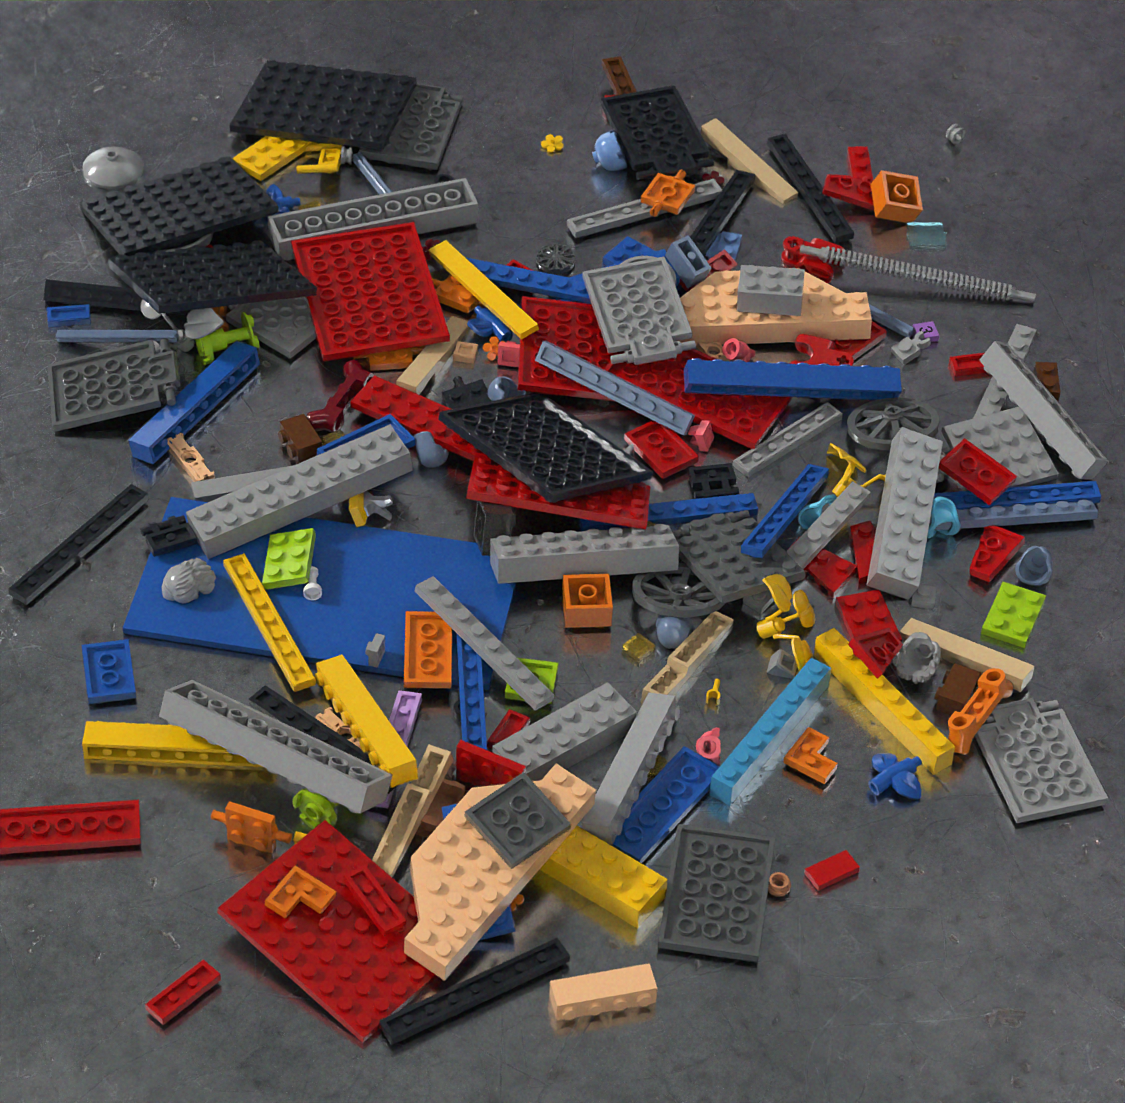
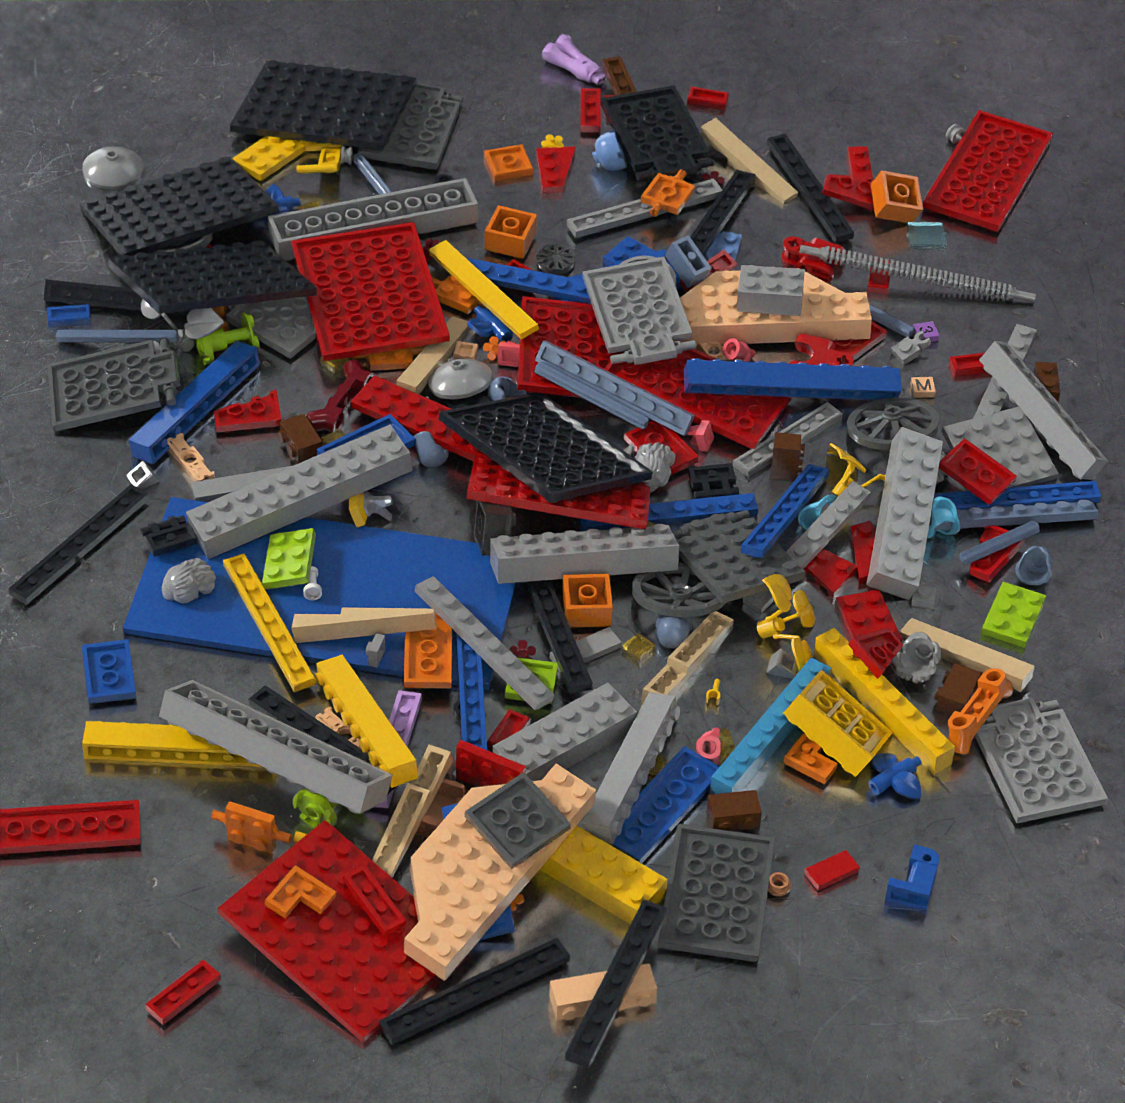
(142, 476): none -> light grey slope
(255, 414): none -> red wing
(334, 365): none -> clear yellow tile
(361, 622): none -> tan slope
(460, 379): none -> light grey dish
(508, 162): none -> orange tile
(510, 232): none -> orange brick
(521, 651): none -> dark red plant
(554, 167): none -> red wing
(559, 636): none -> black plate
(567, 56): none -> lavender piece
(590, 110): none -> red plate
(591, 395): none -> sand blue axle
(596, 645): none -> light grey tile
(615, 984): none -> black plate
(658, 459): none -> light grey hair
(708, 98): none -> red tile
(727, 744): none -> clear yellow tile
(734, 810): none -> reddish brown brick
(786, 455): none -> reddish brown brick
(838, 723): none -> yellow slope
(877, 282): none -> red tile
(922, 387): none -> light nougat tile
(922, 872): none -> blue piece
(987, 170): none -> red plate
(999, 542): none -> sand blue axle

